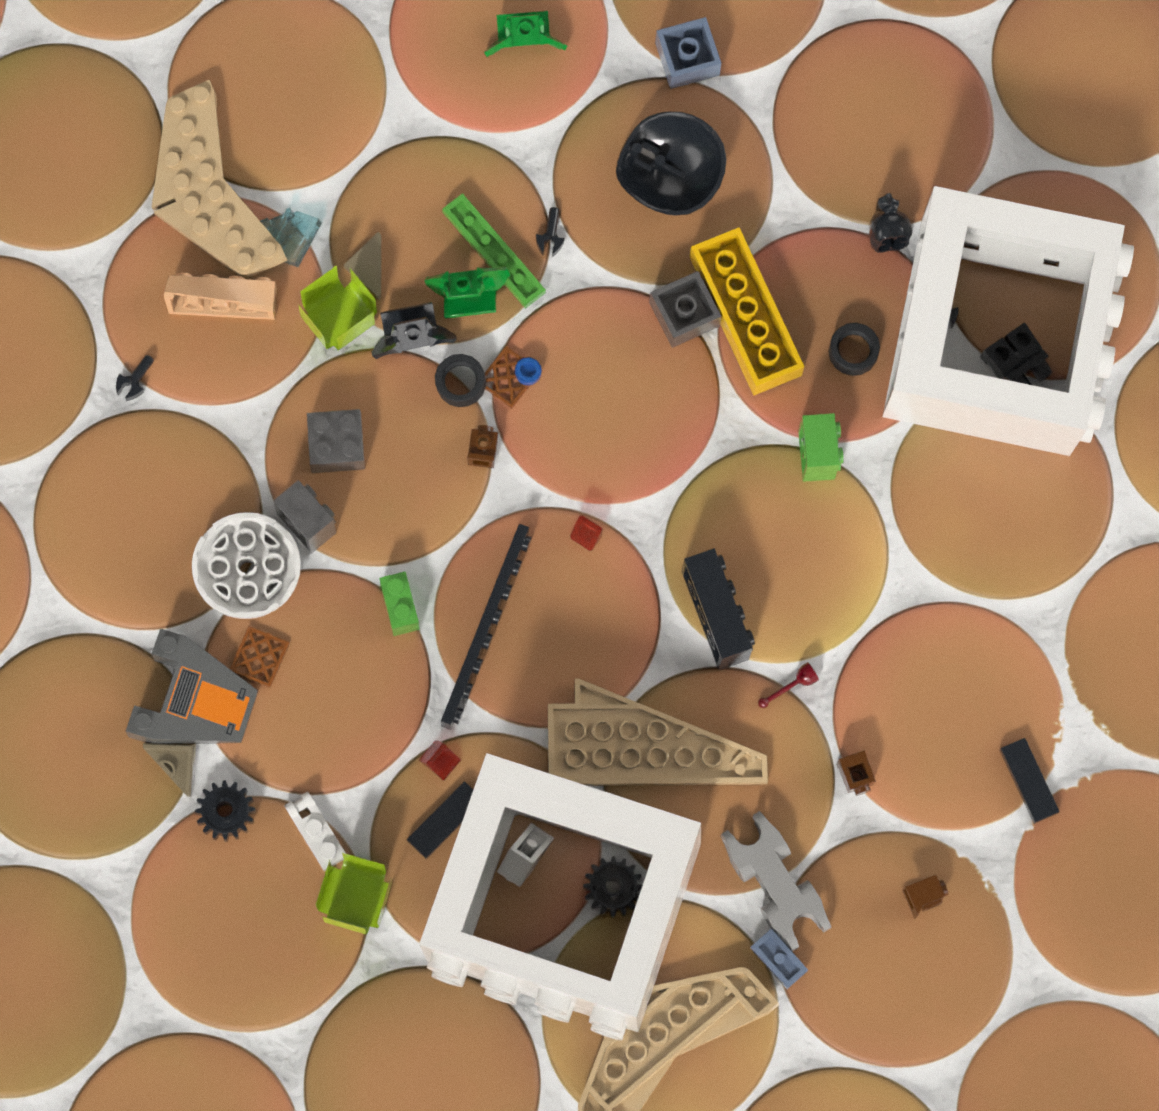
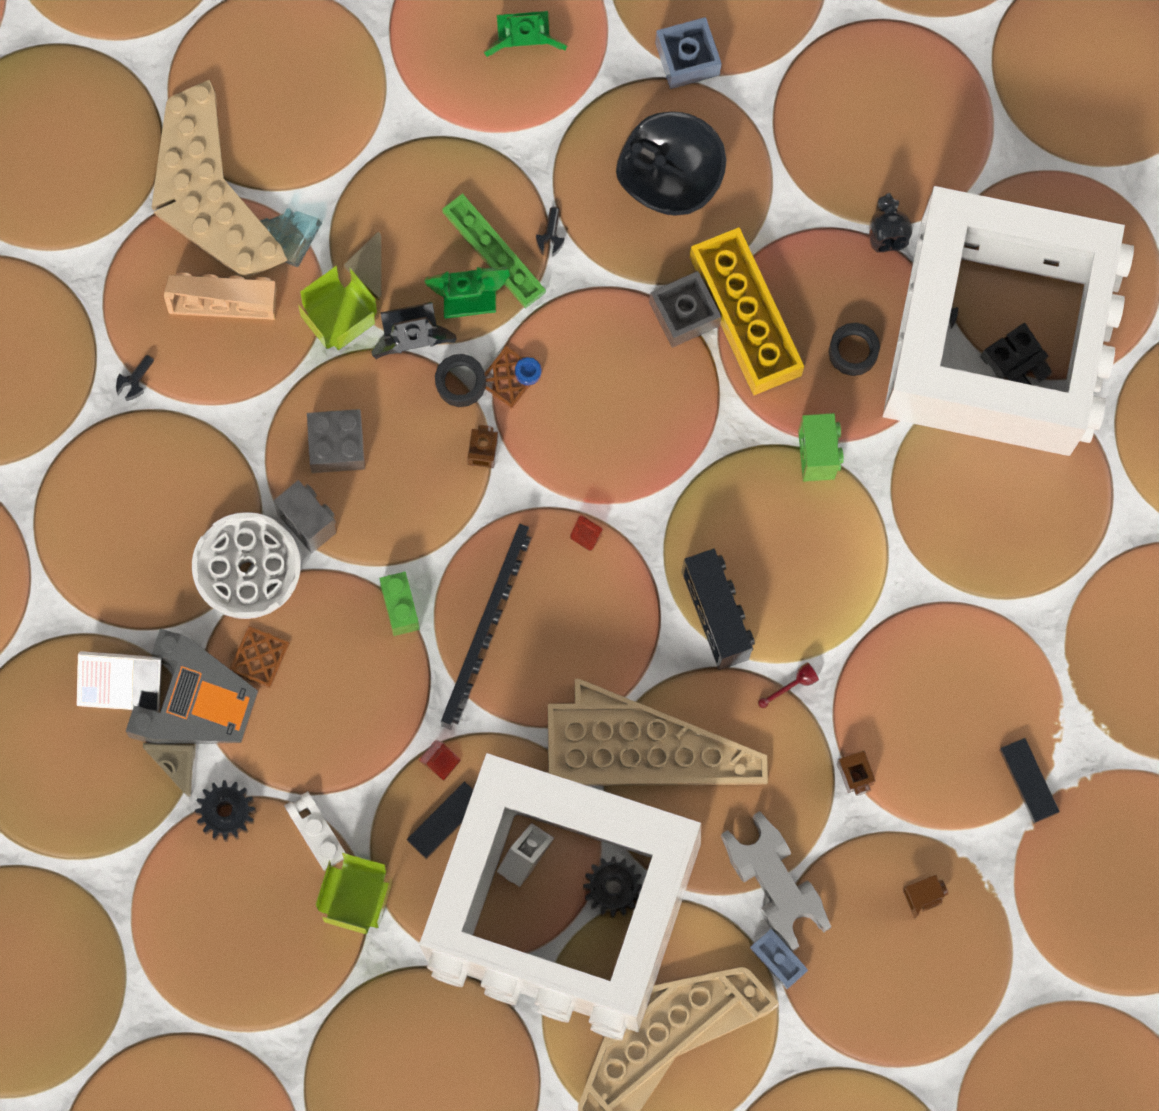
(118, 681): none -> tile

